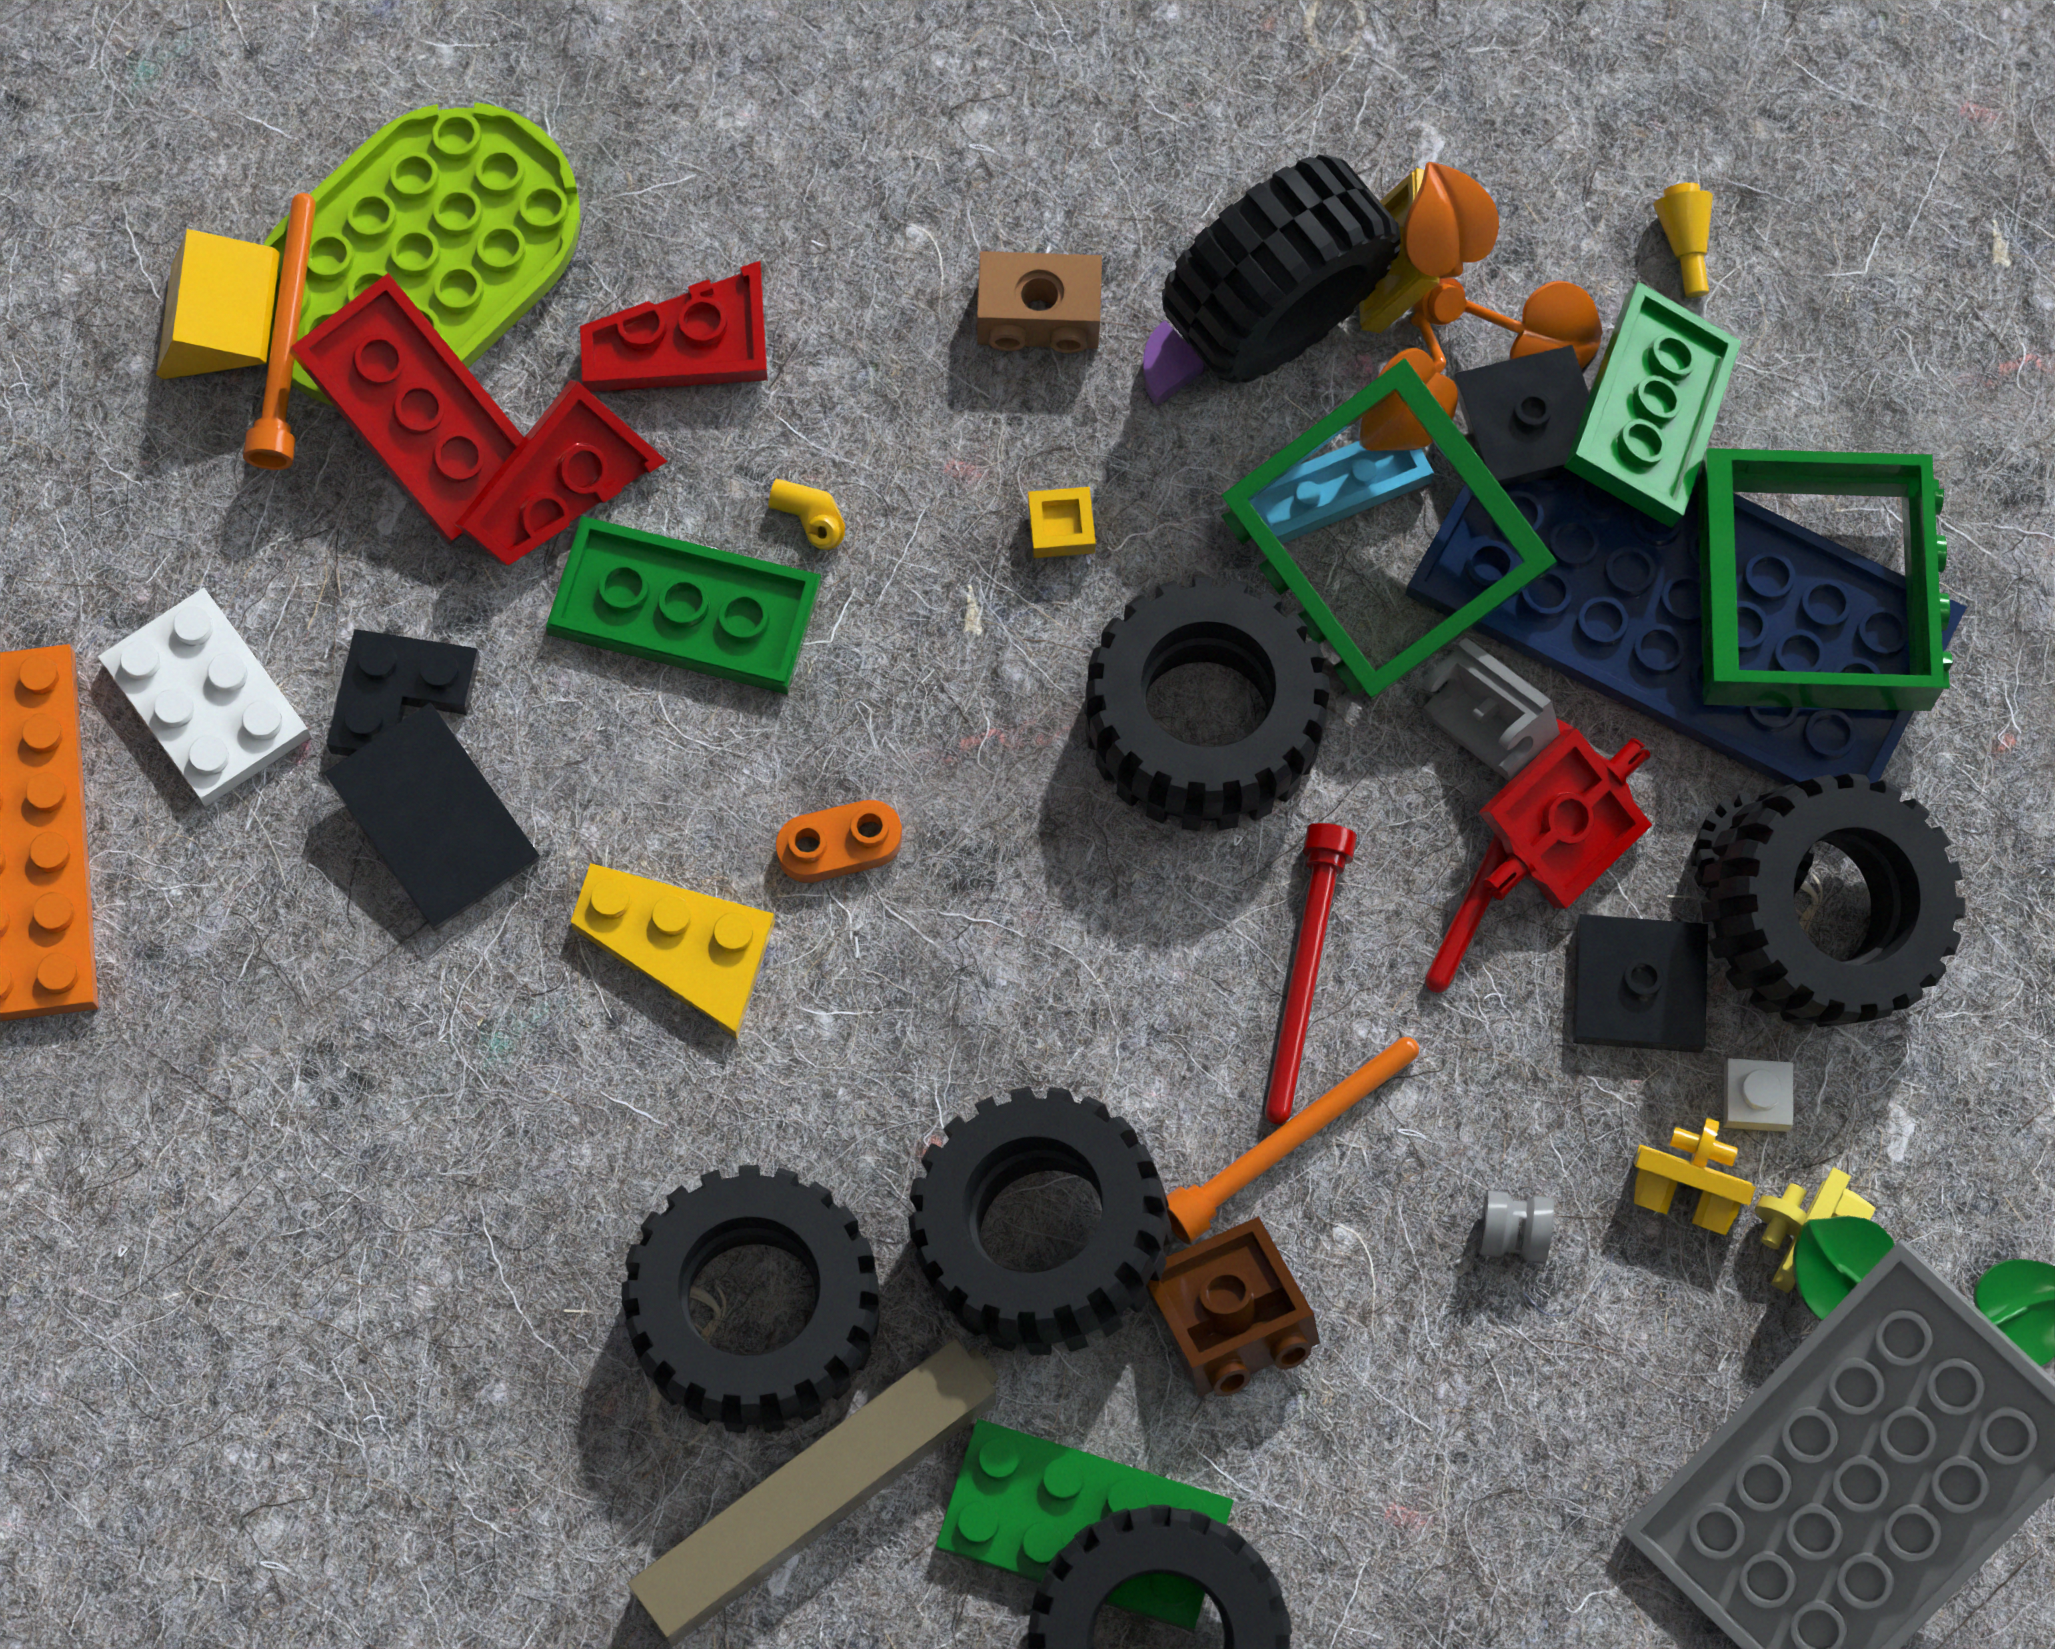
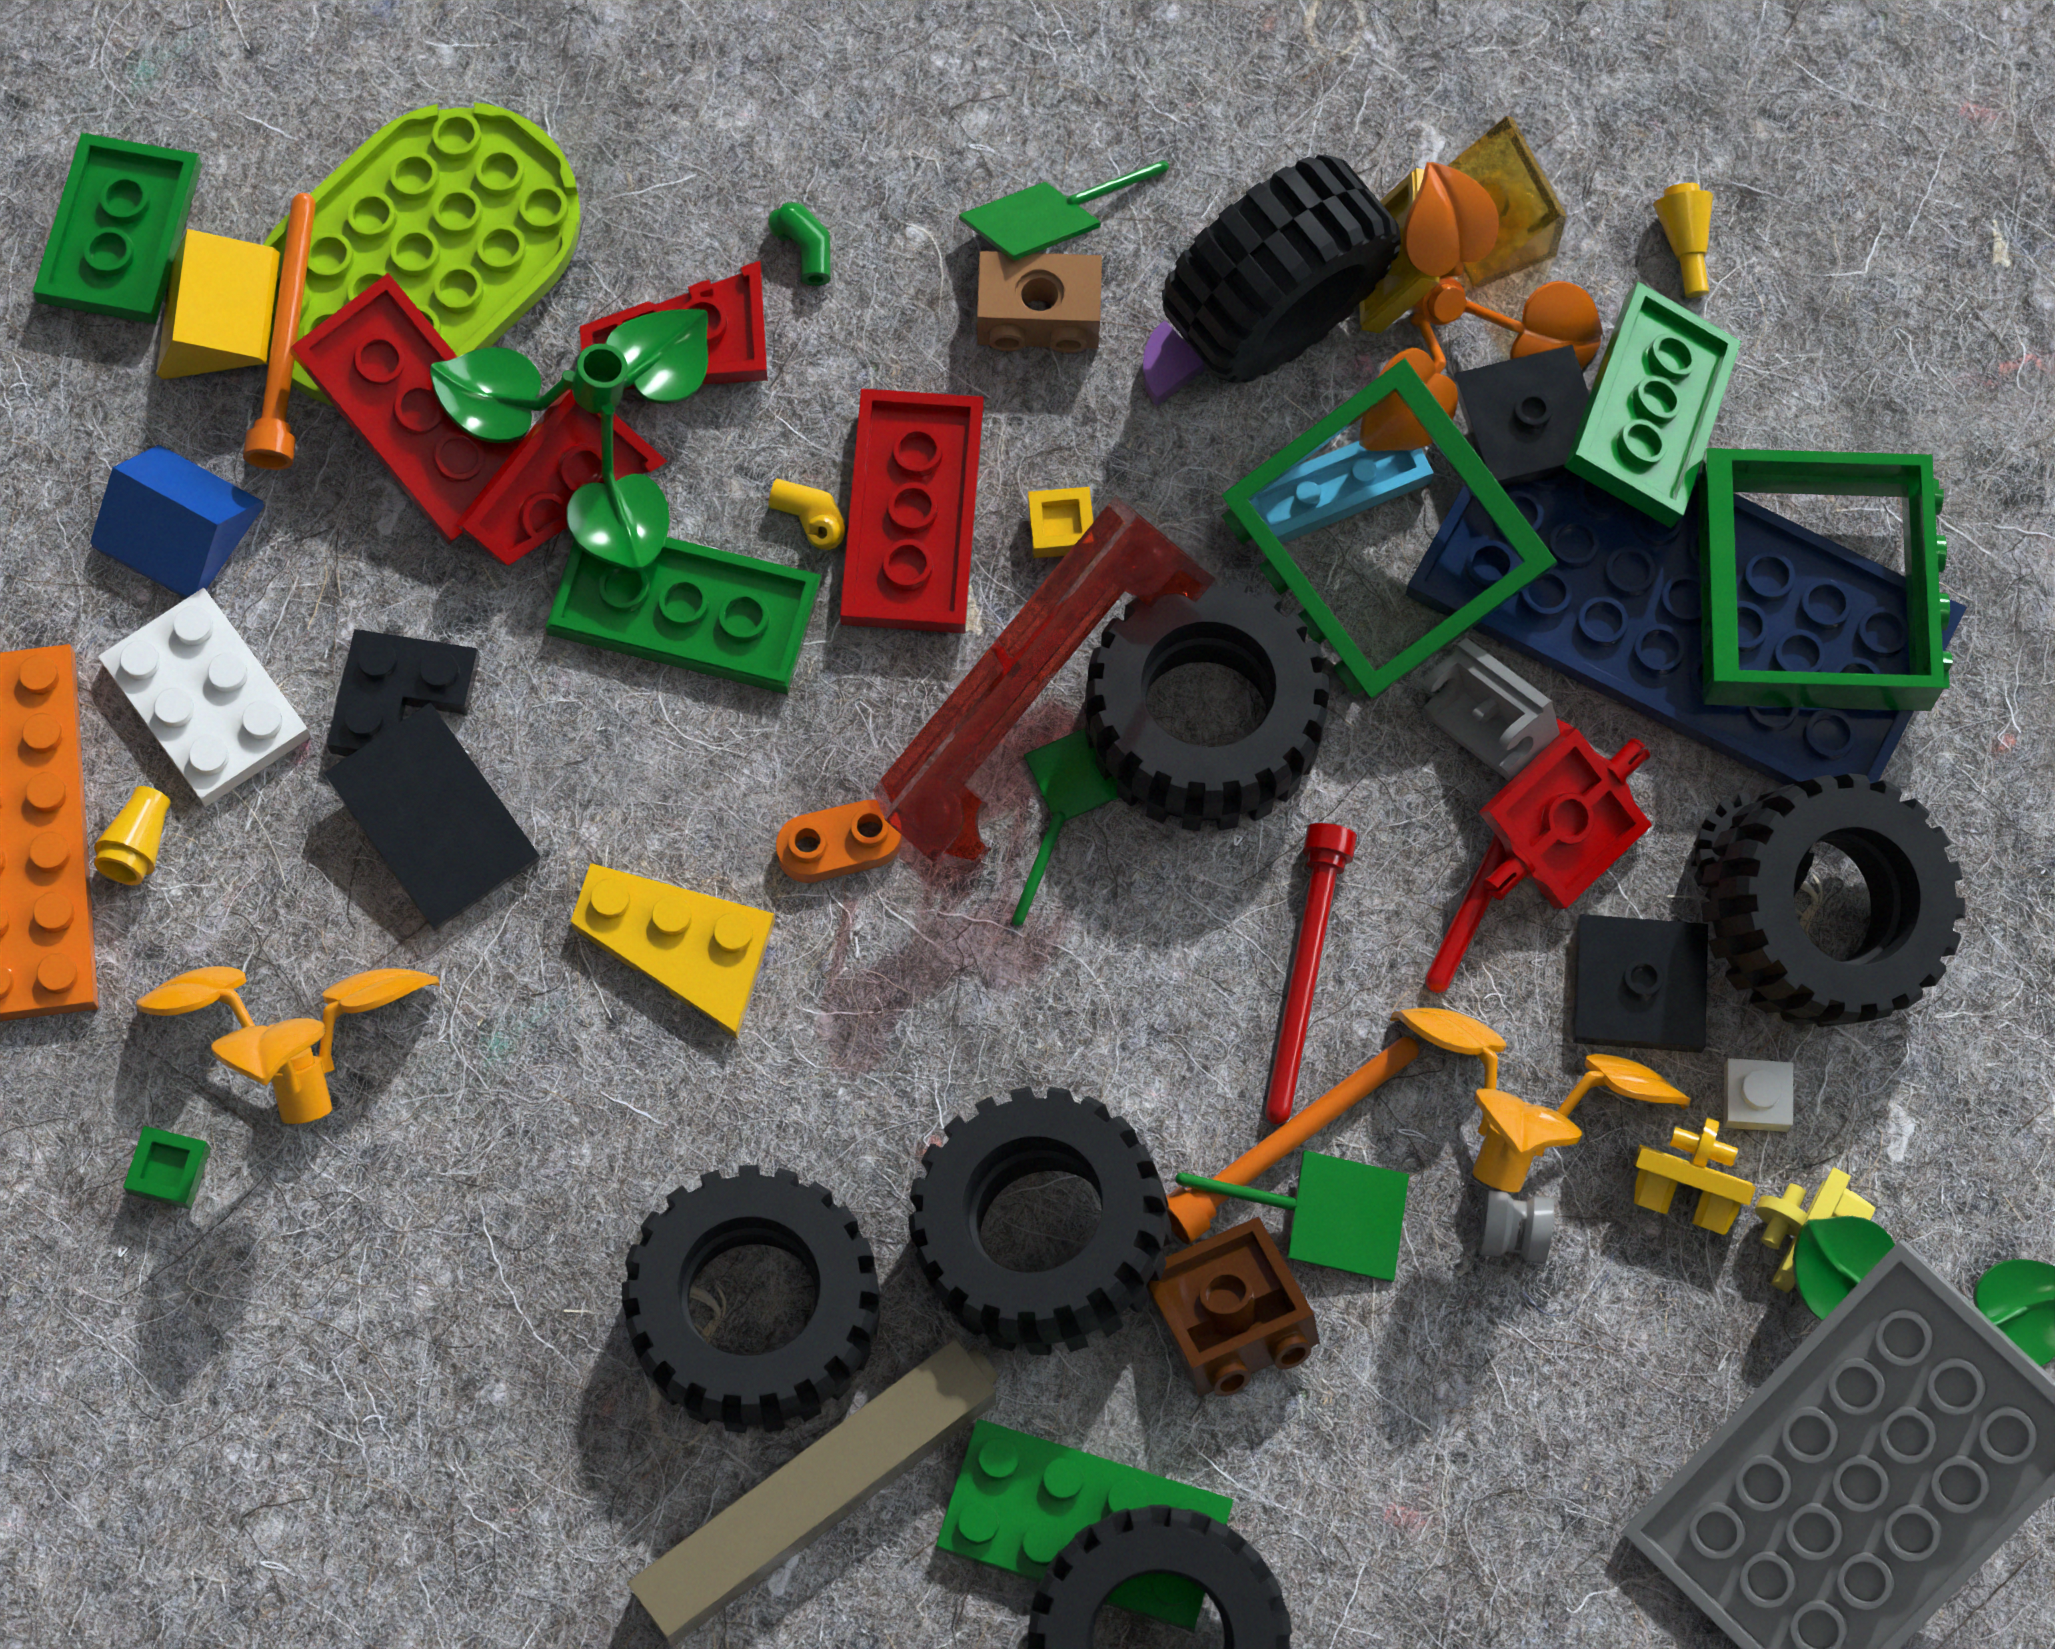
(117, 228): none -> green plate
(133, 838): none -> yellow cone
(167, 1167): none -> green plate
(172, 520): none -> blue slope
(282, 1049): none -> light orange plant
(659, 353): none -> green plant
(800, 225): none -> green arm
(912, 511): none -> red plate
(926, 786): none -> clear red windscreen
(1043, 215): none -> green piece
(1070, 788): none -> green piece
(1342, 1213): none -> green piece
(1516, 1128): none -> light orange plant
(1525, 203): none -> clear yellow slope

